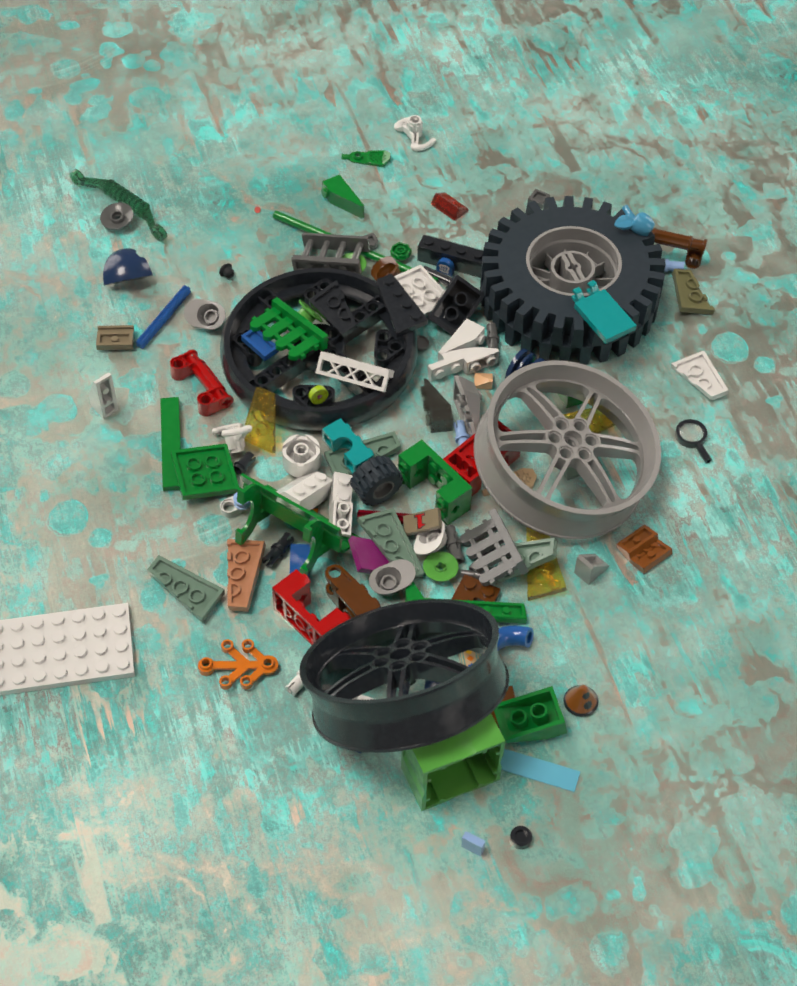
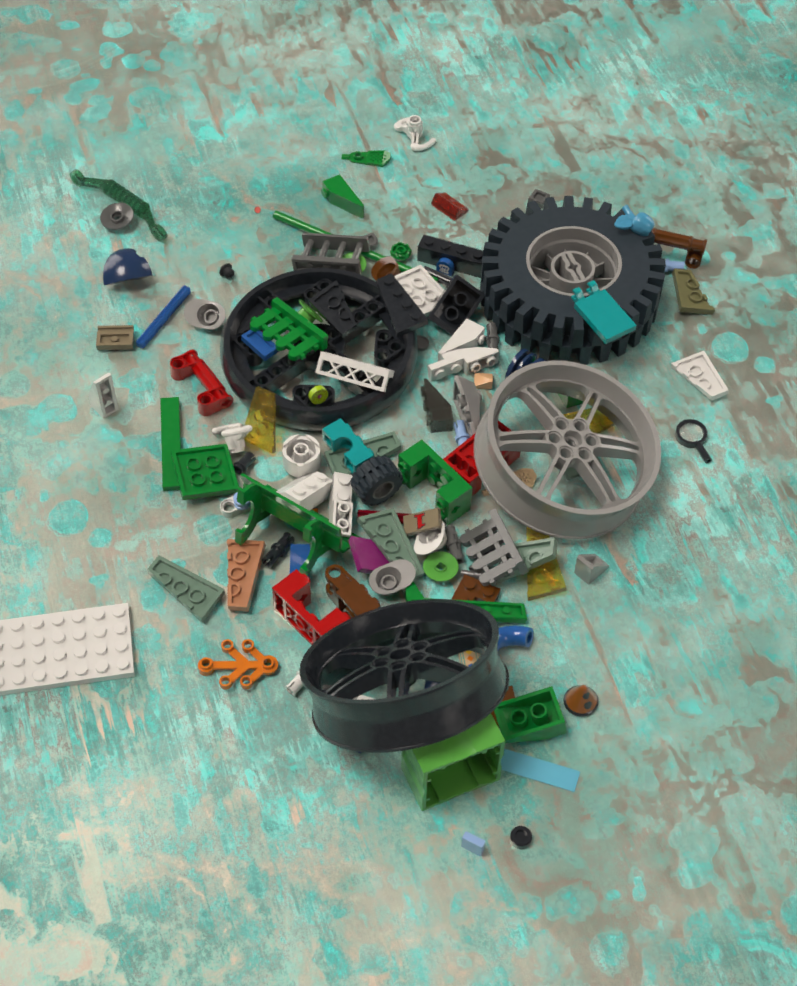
(644, 549): dark orange slope -> none

